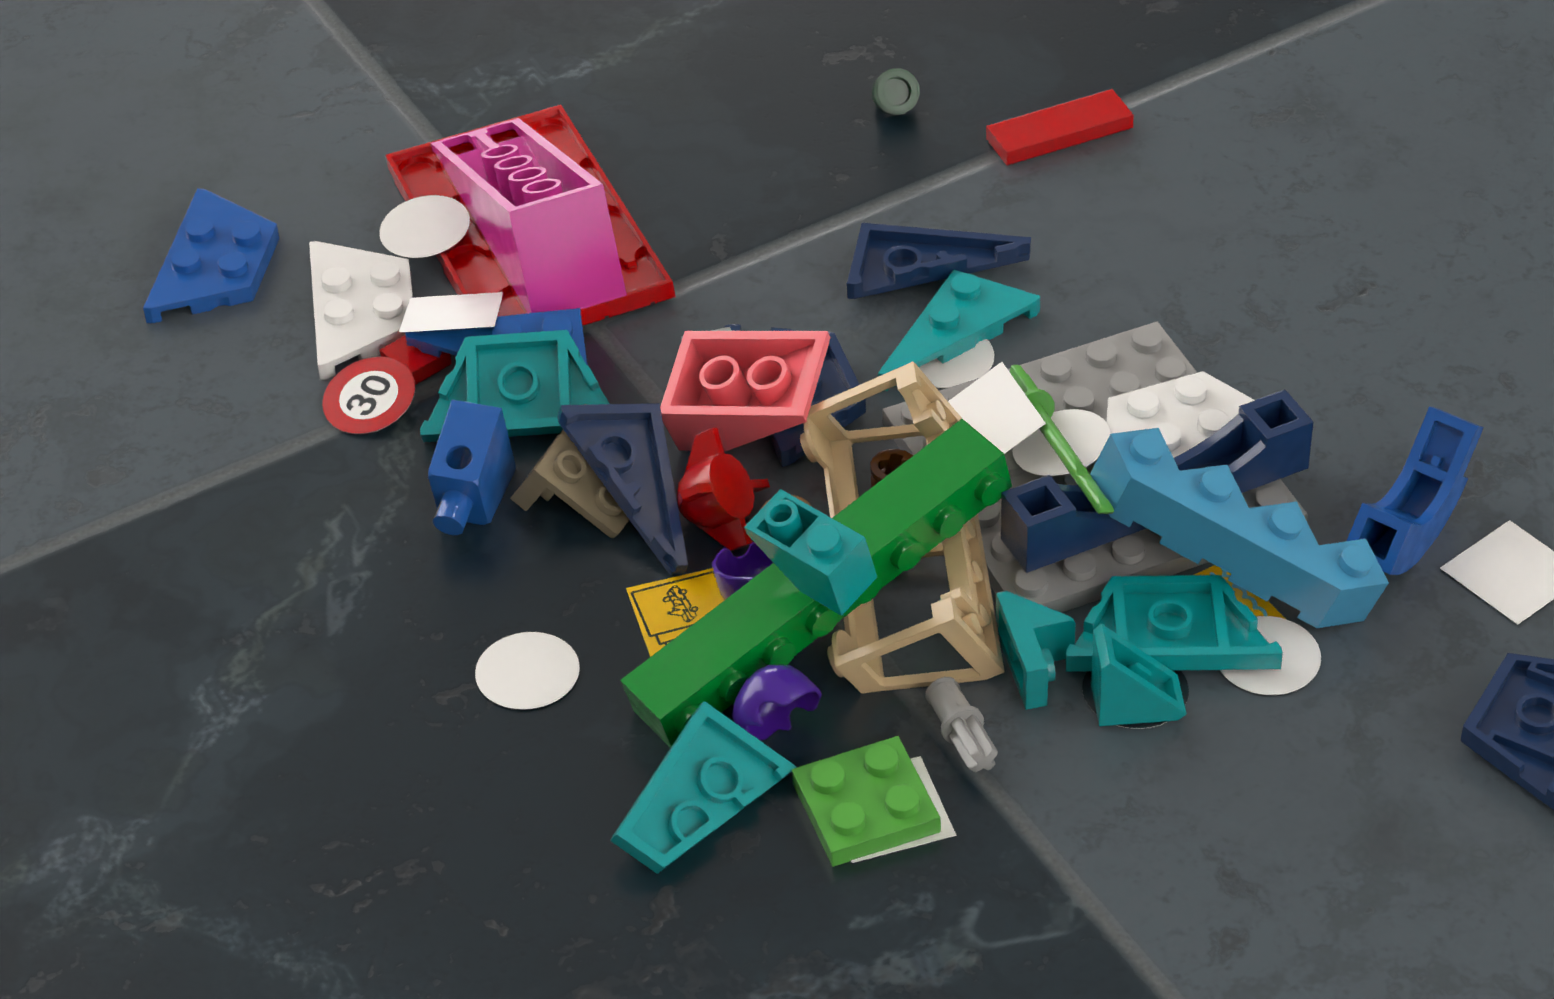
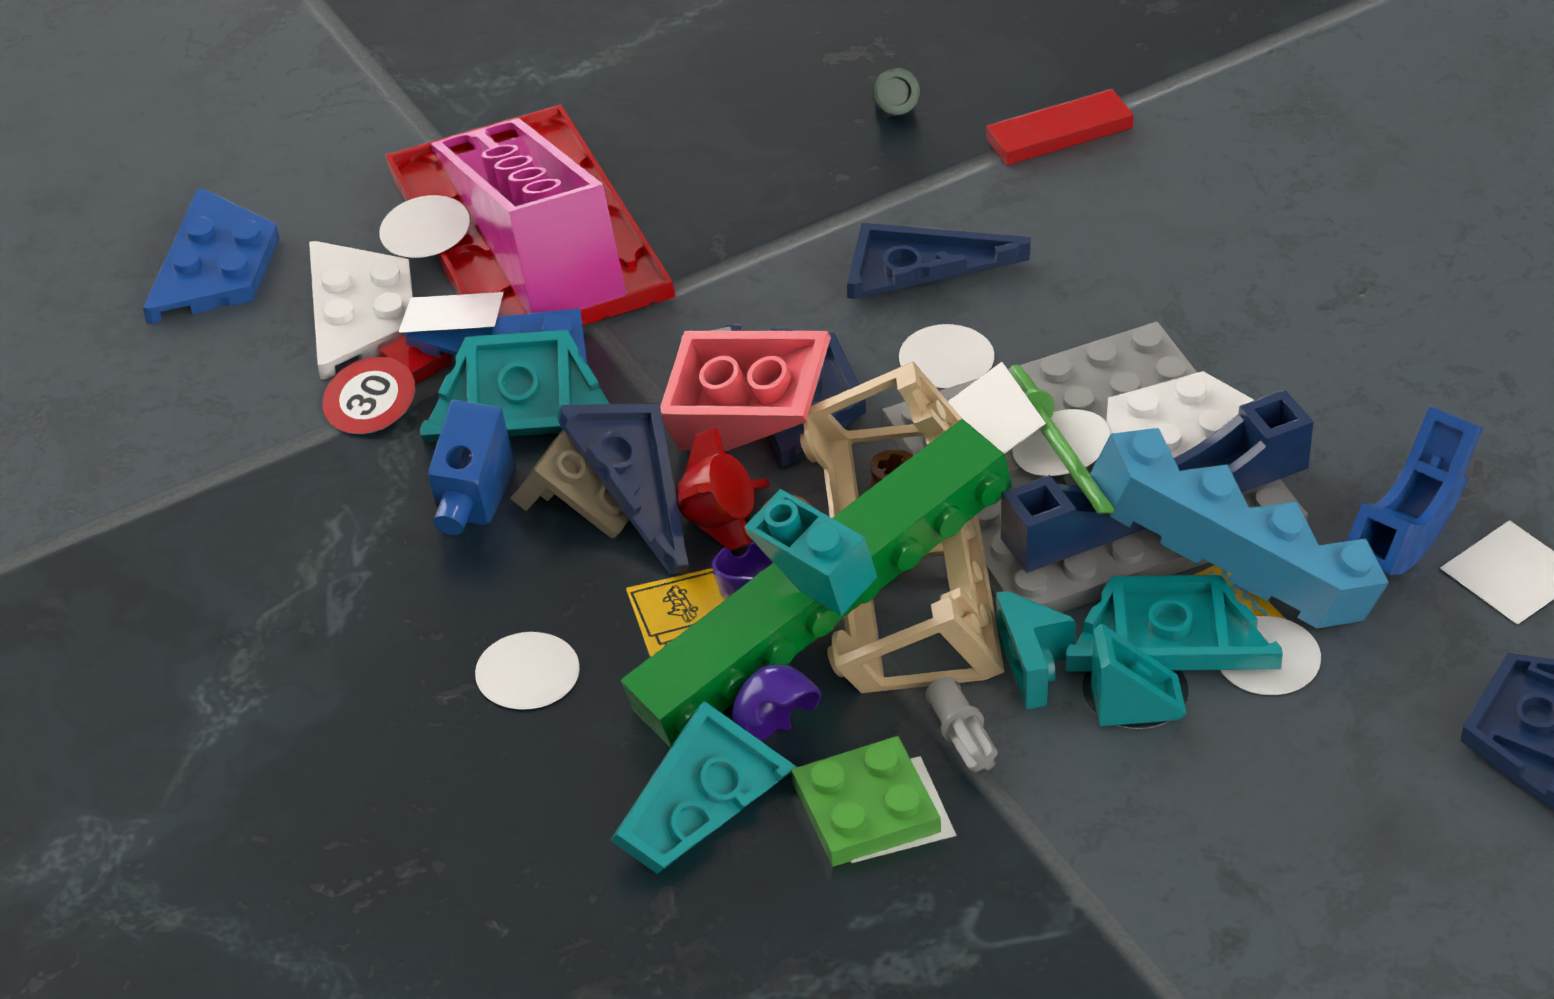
(960, 317): teal wing -> none

